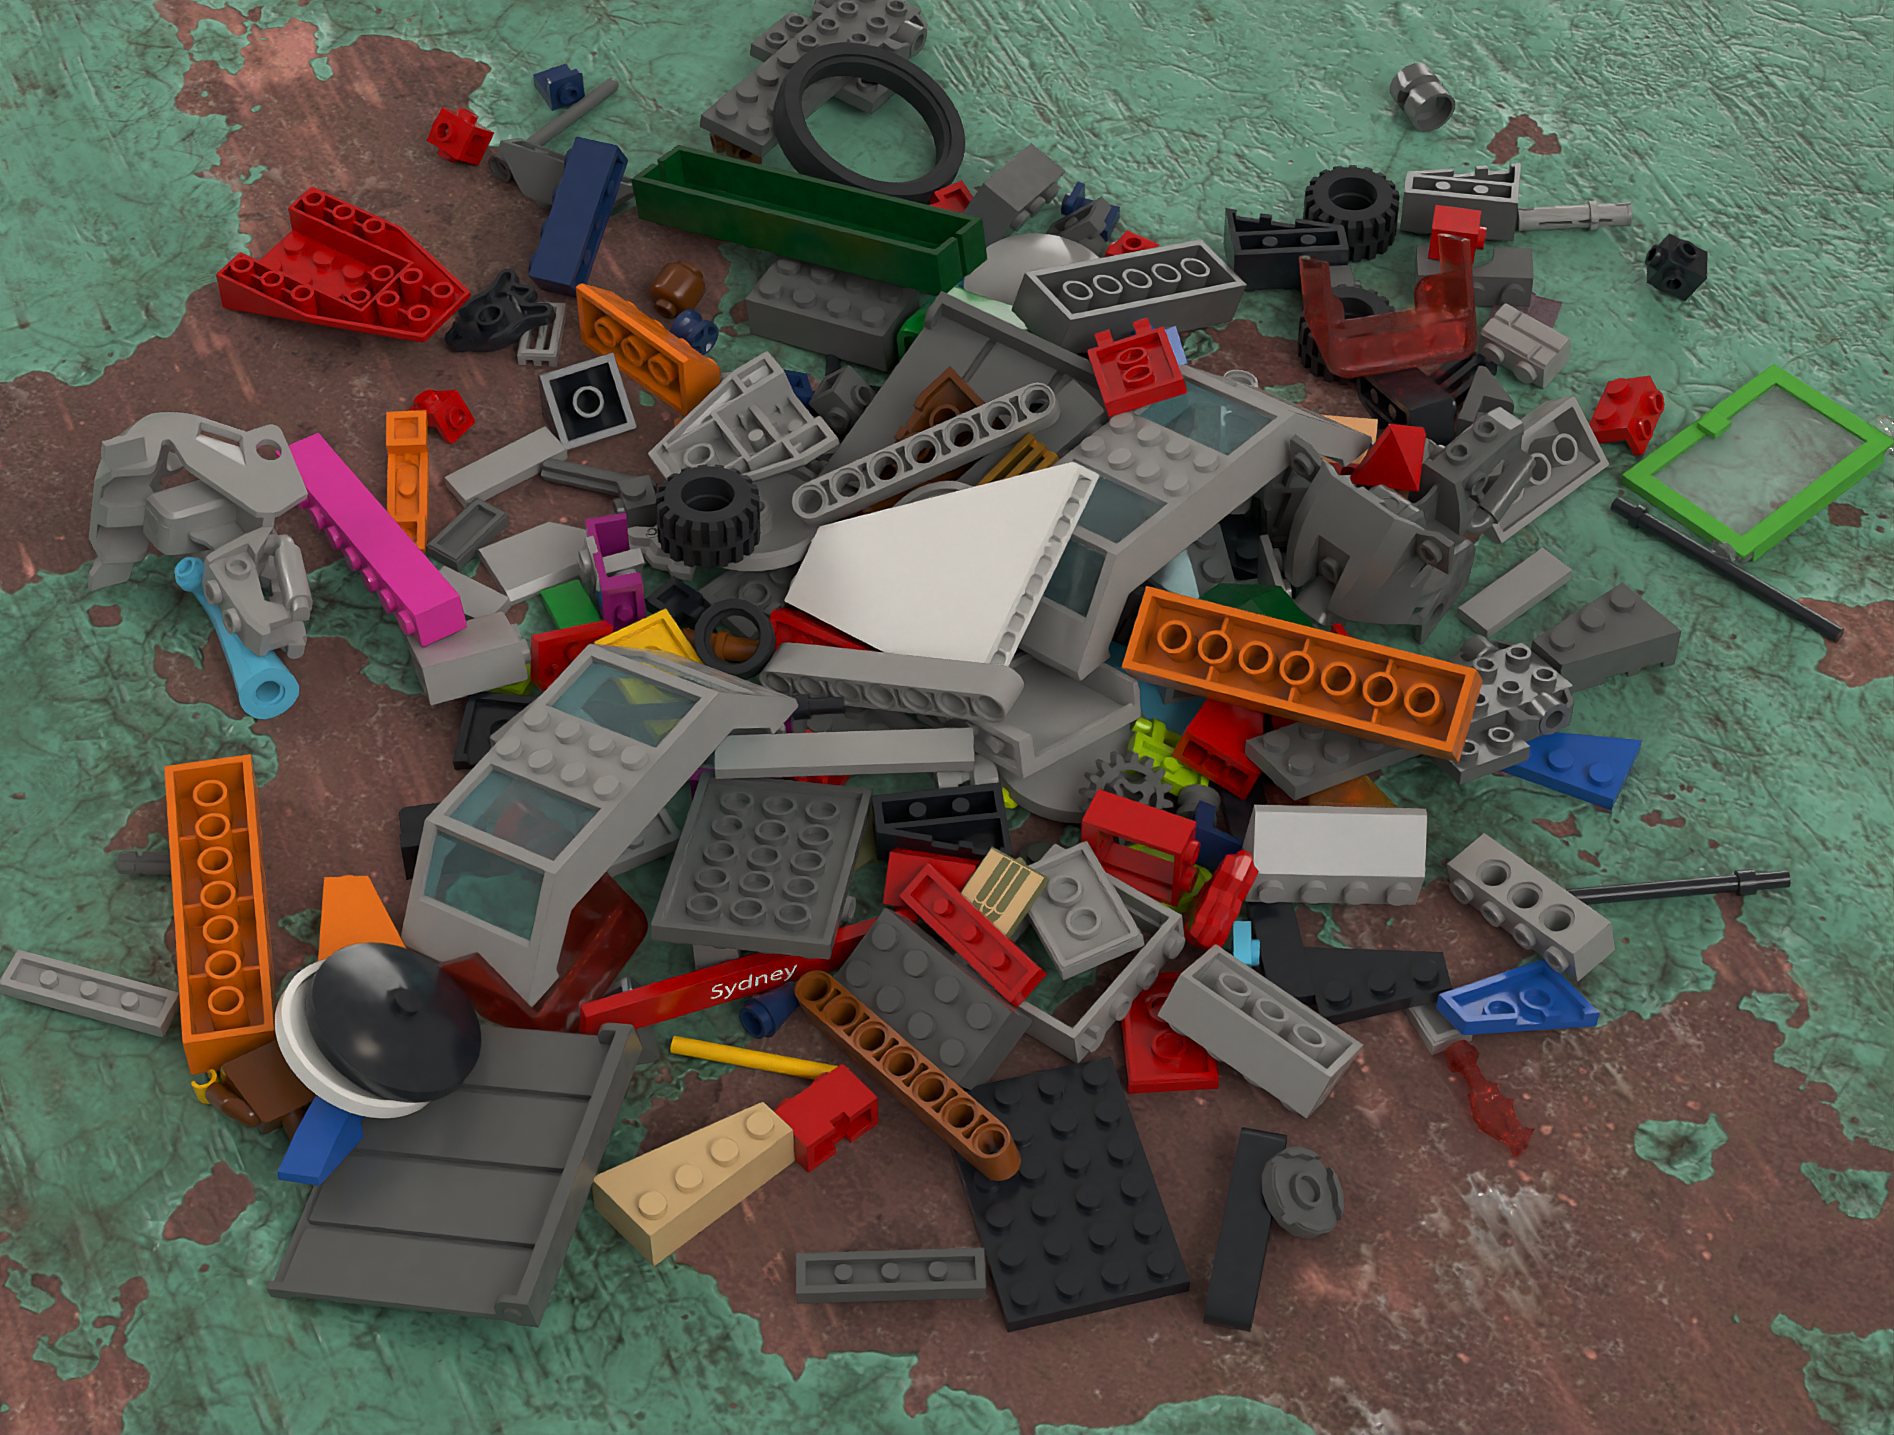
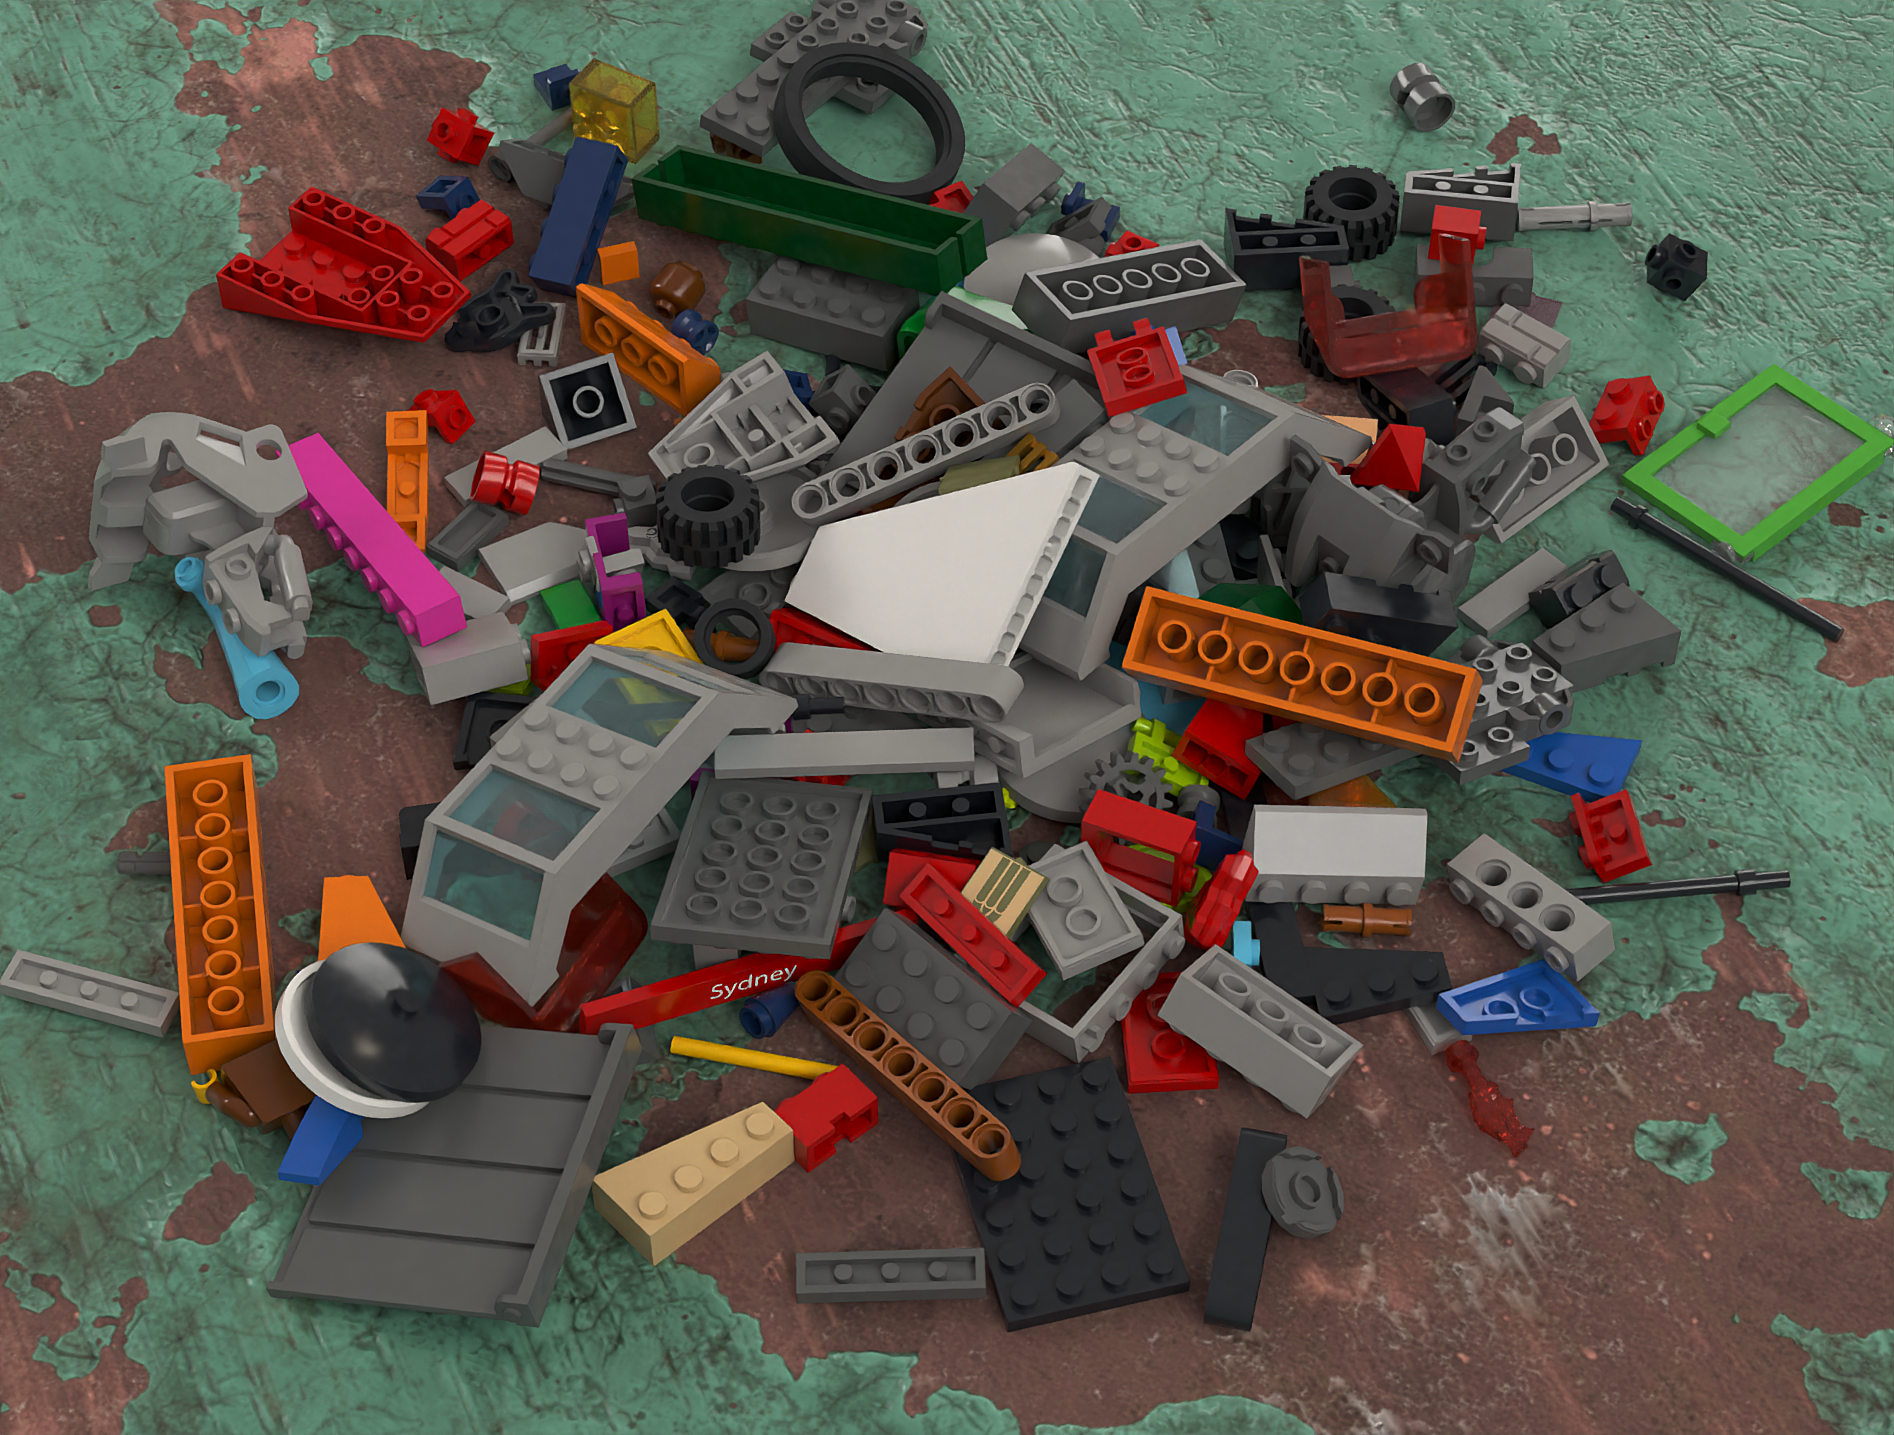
(448, 194): none -> dark blue bracket
(470, 239): none -> red brick
(504, 482): none -> red wheel
(615, 108): none -> clear yellow brick
(618, 263): none -> orange tile
(978, 473): none -> olive piece
(1366, 920): none -> dark orange pin
(1378, 613): none -> black wedge
(1577, 587): none -> black brick
(1610, 835): none -> red bracket

